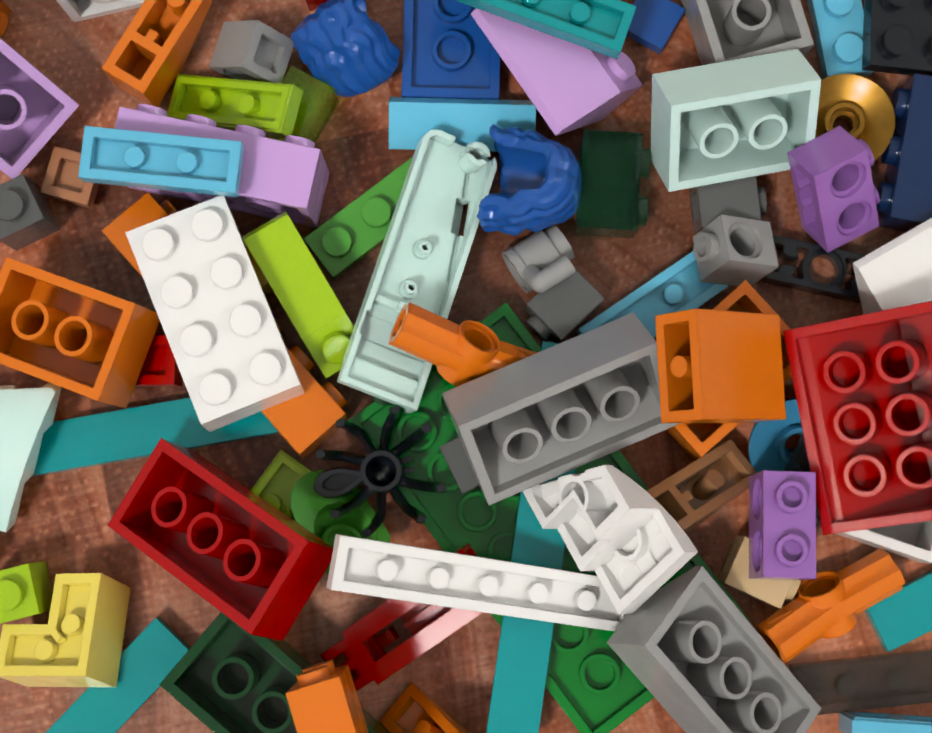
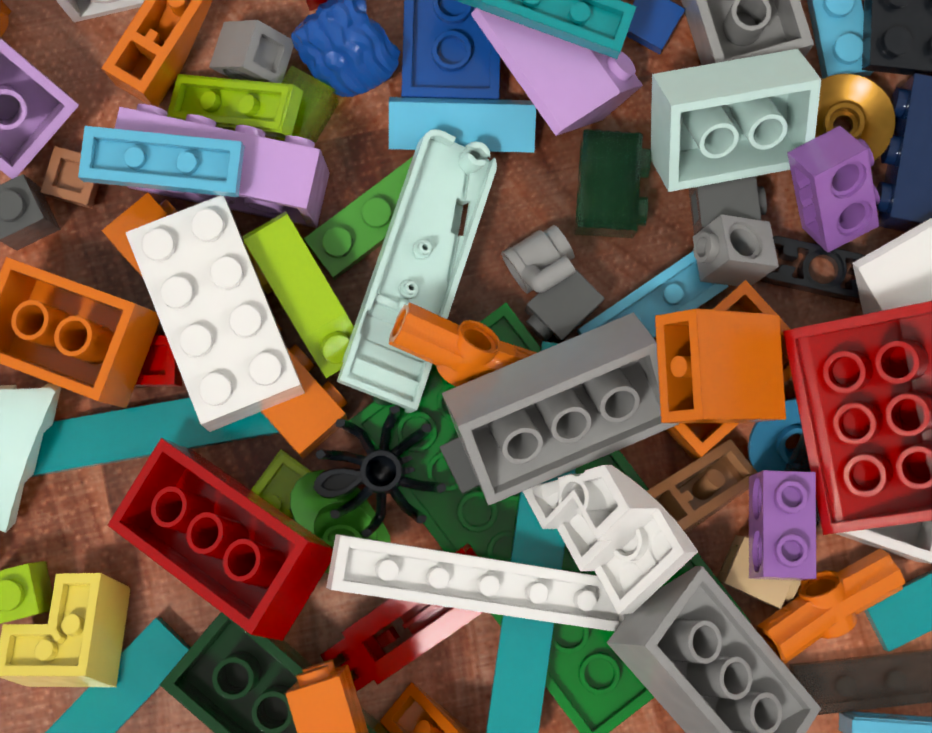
(536, 180): blue hair -> none

